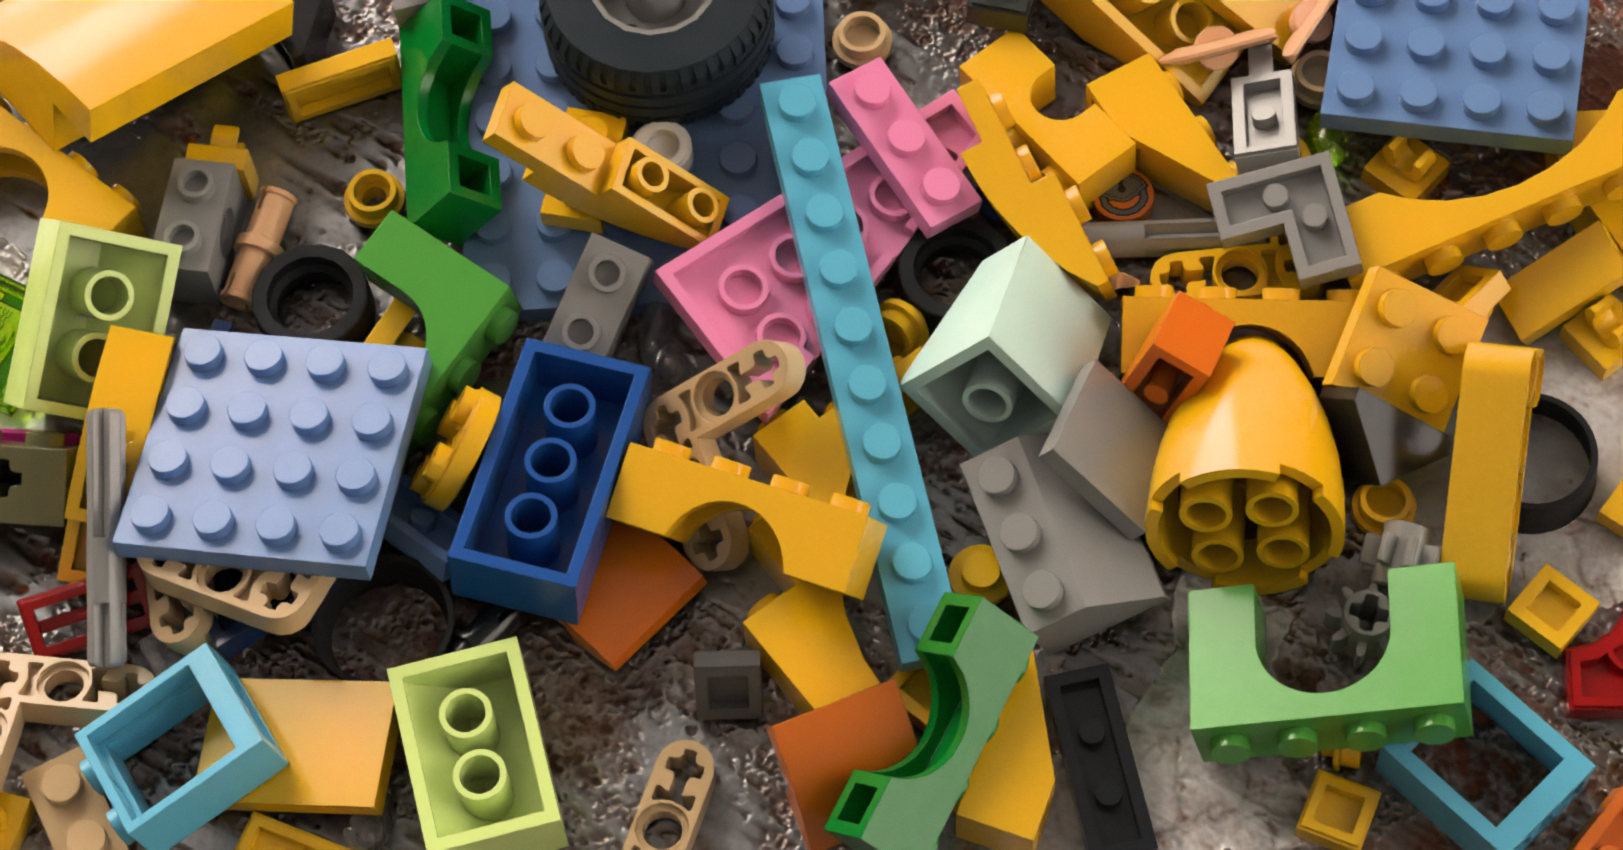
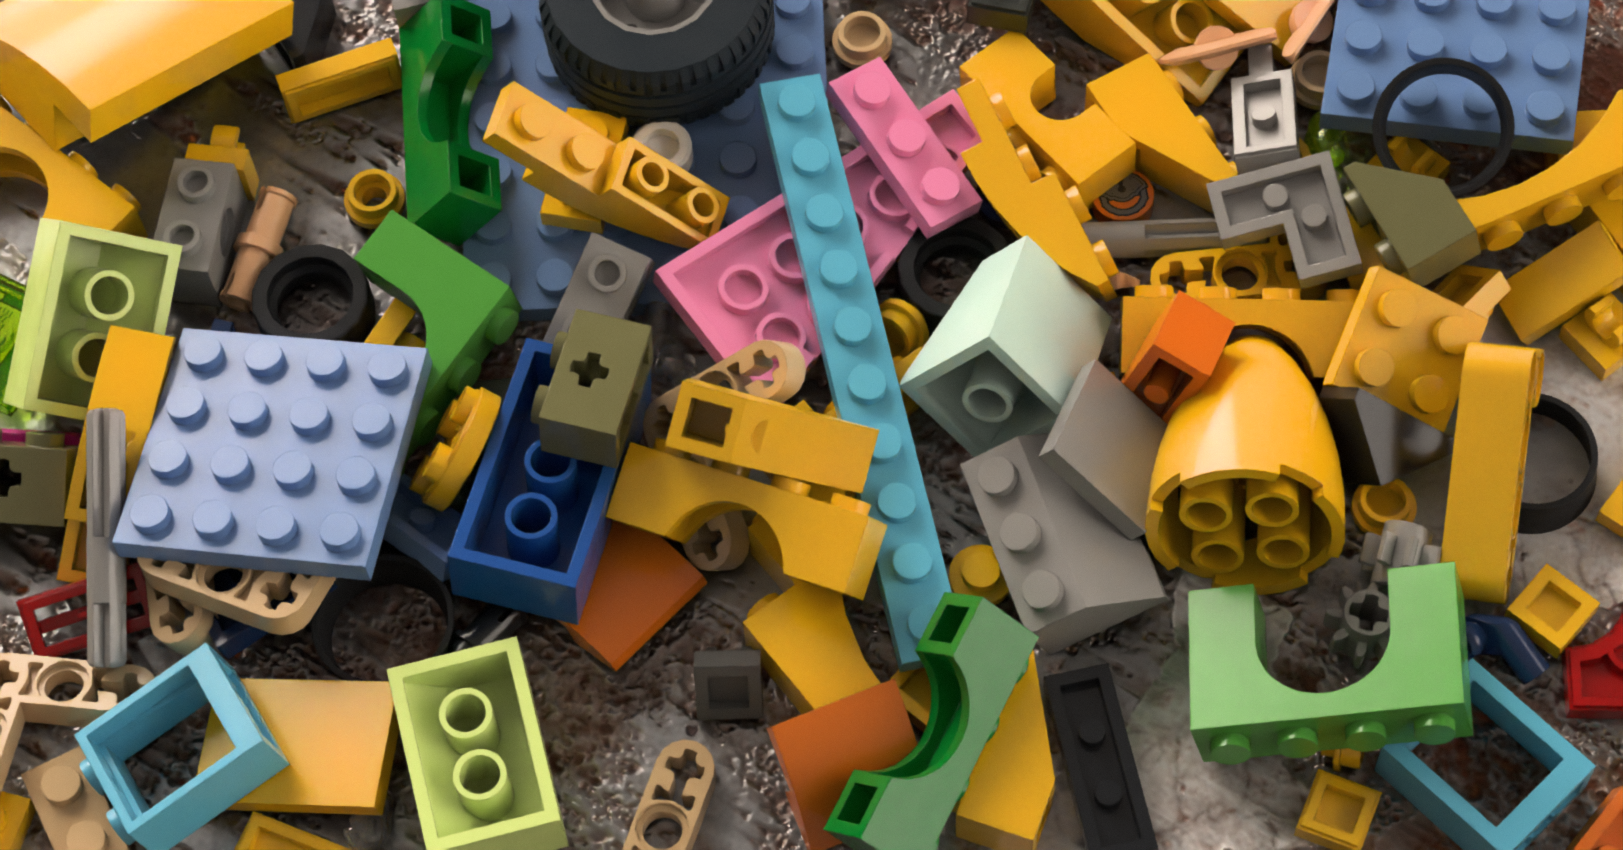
(593, 387): none -> olive brick
(770, 436): none -> yellow slope
(1414, 217): none -> olive slope
(1455, 67): none -> black tyre
(1504, 638): none -> dark blue arm

